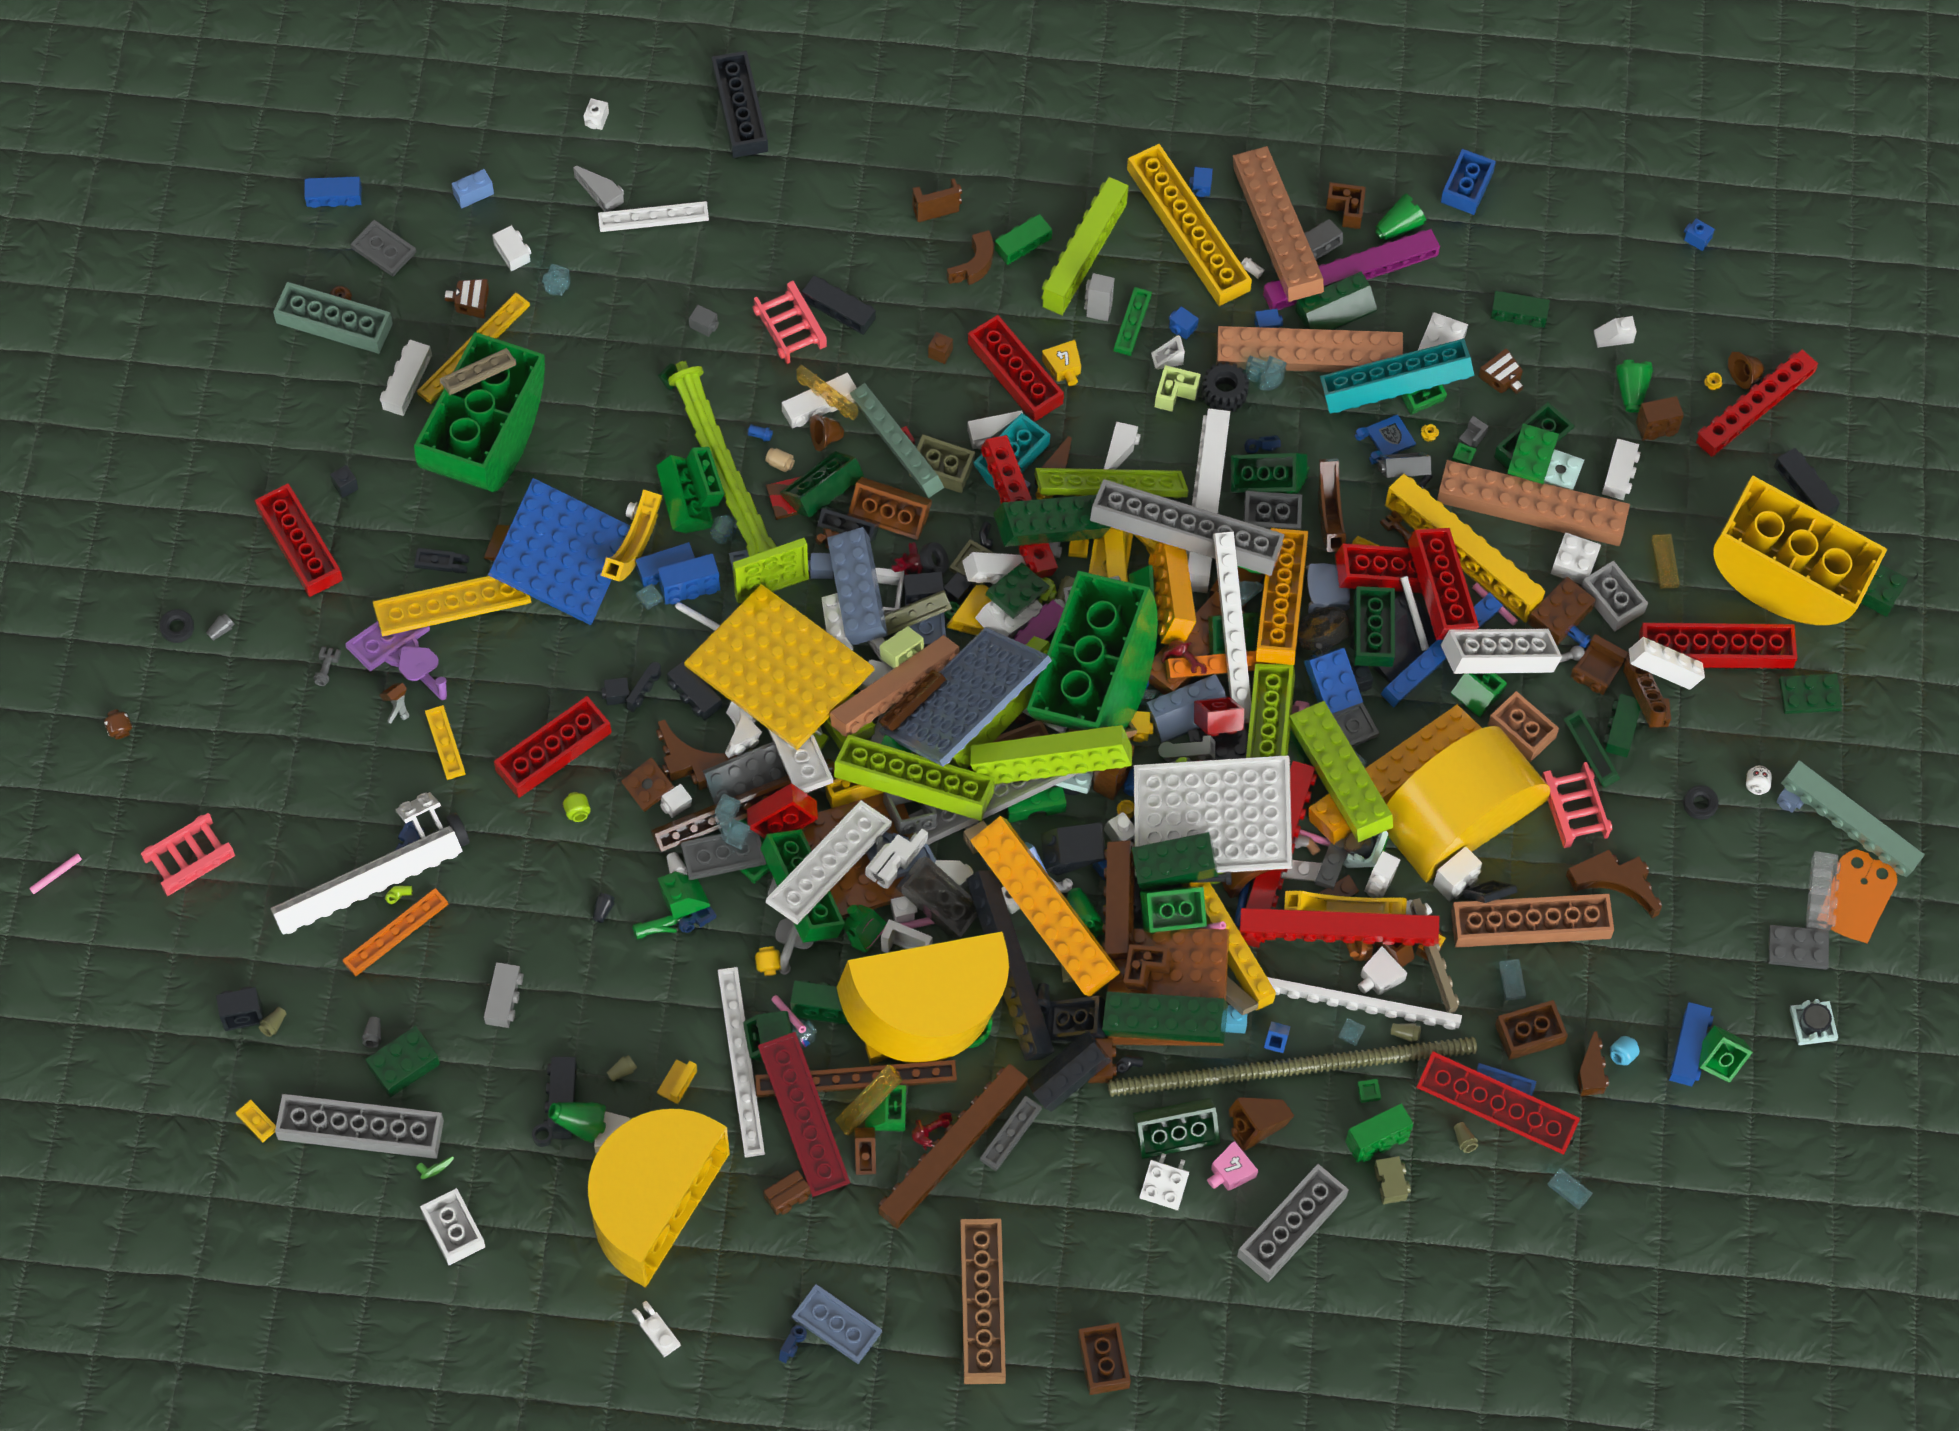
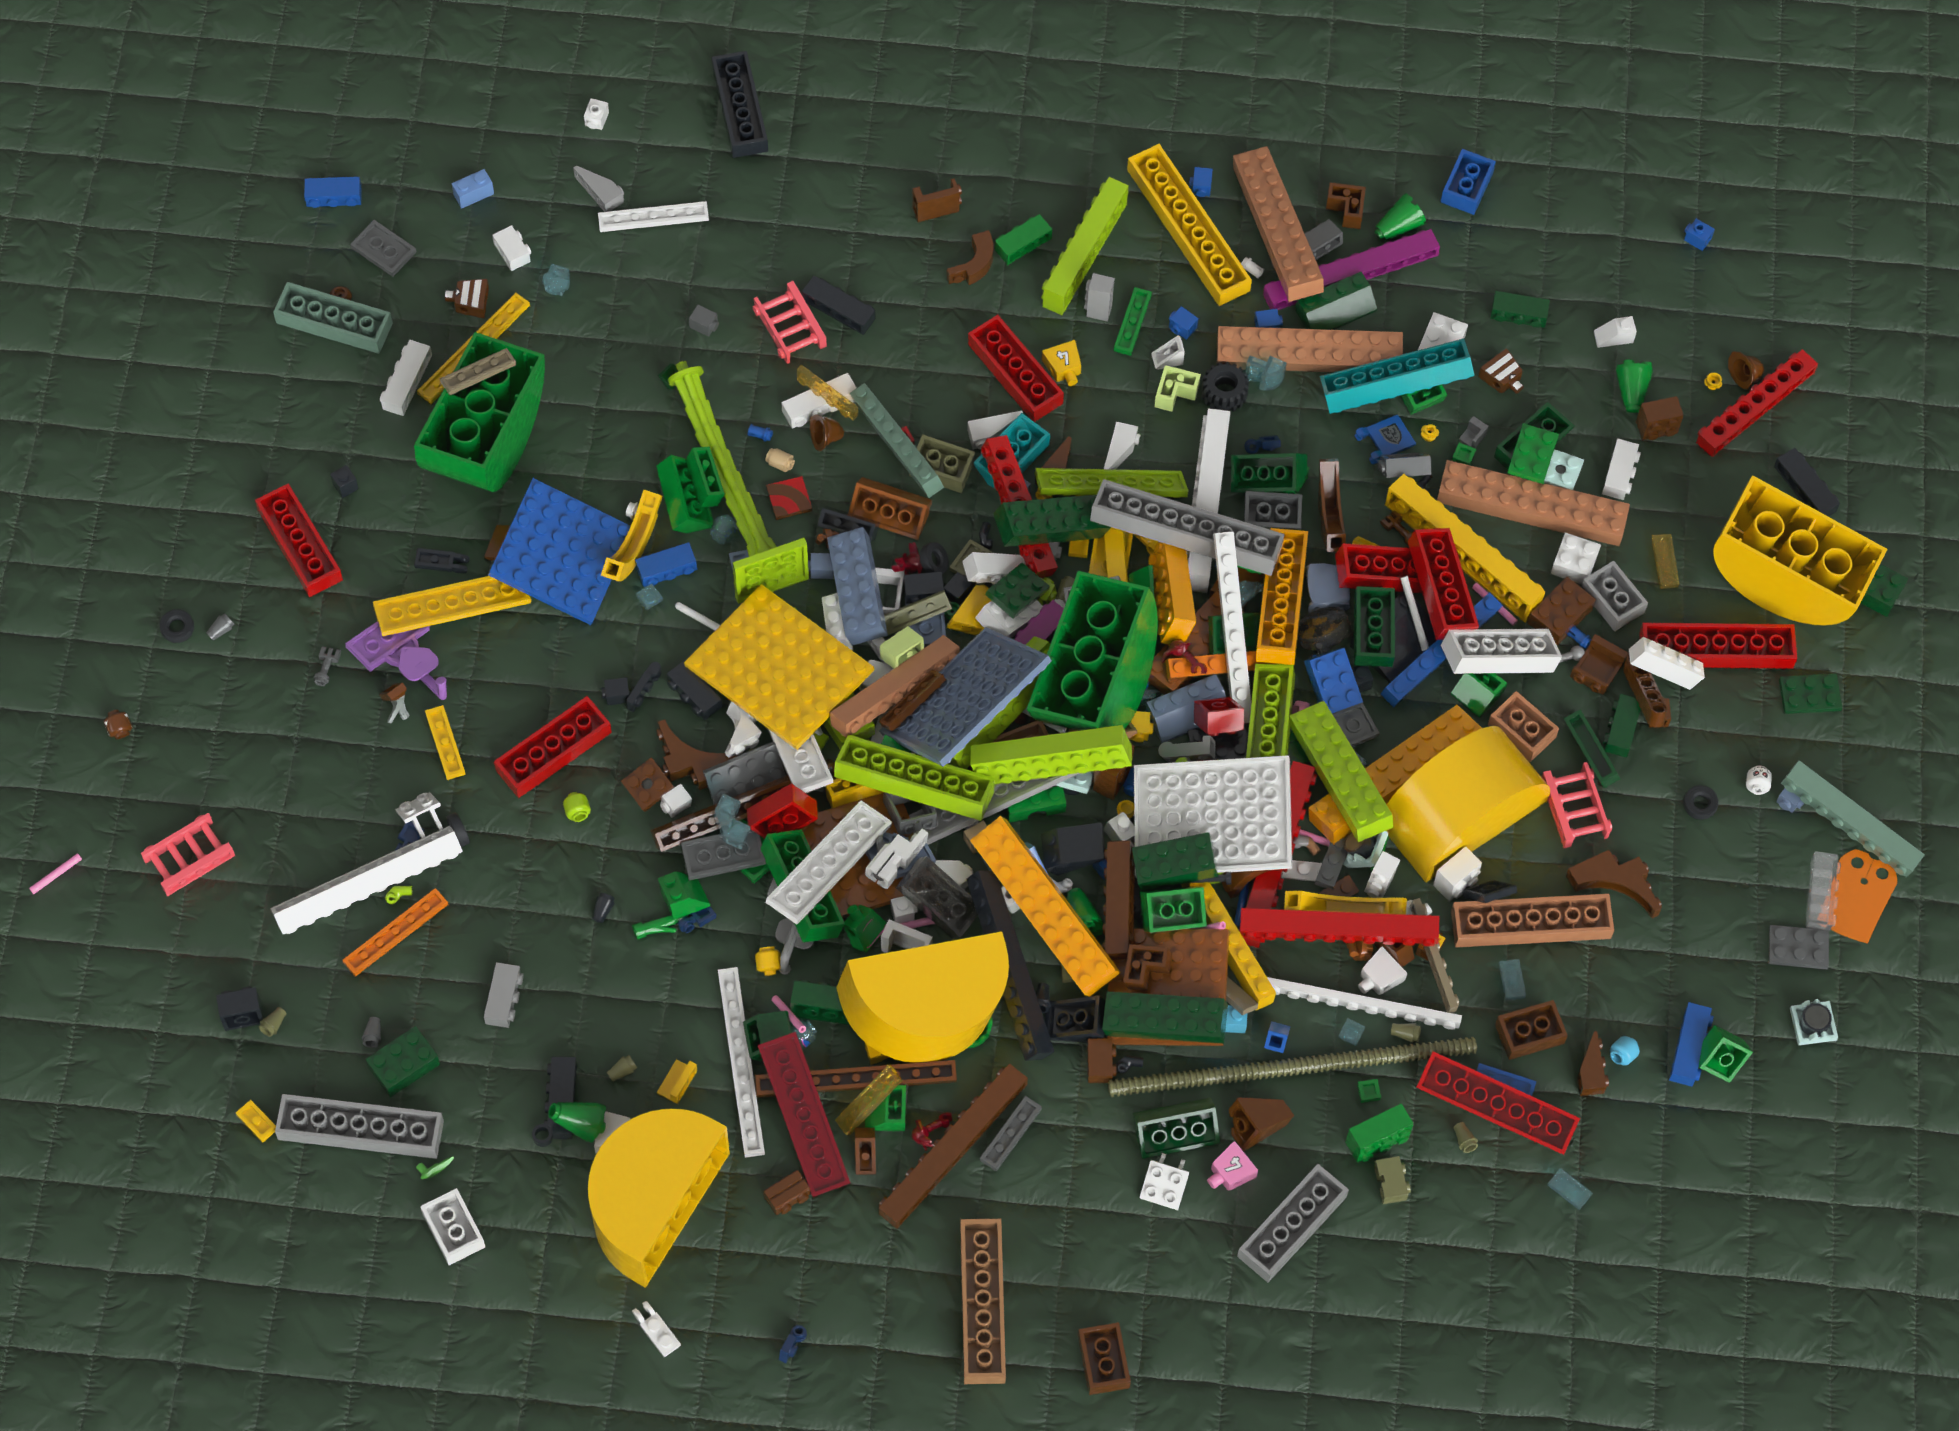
(676, 864): white cone -> none
(689, 579): blue brick -> none
(823, 483): dark green slope -> none
(837, 1324): sand blue plate -> none
(940, 348): reddish brown brick -> none
(1068, 1071): black slope -> none

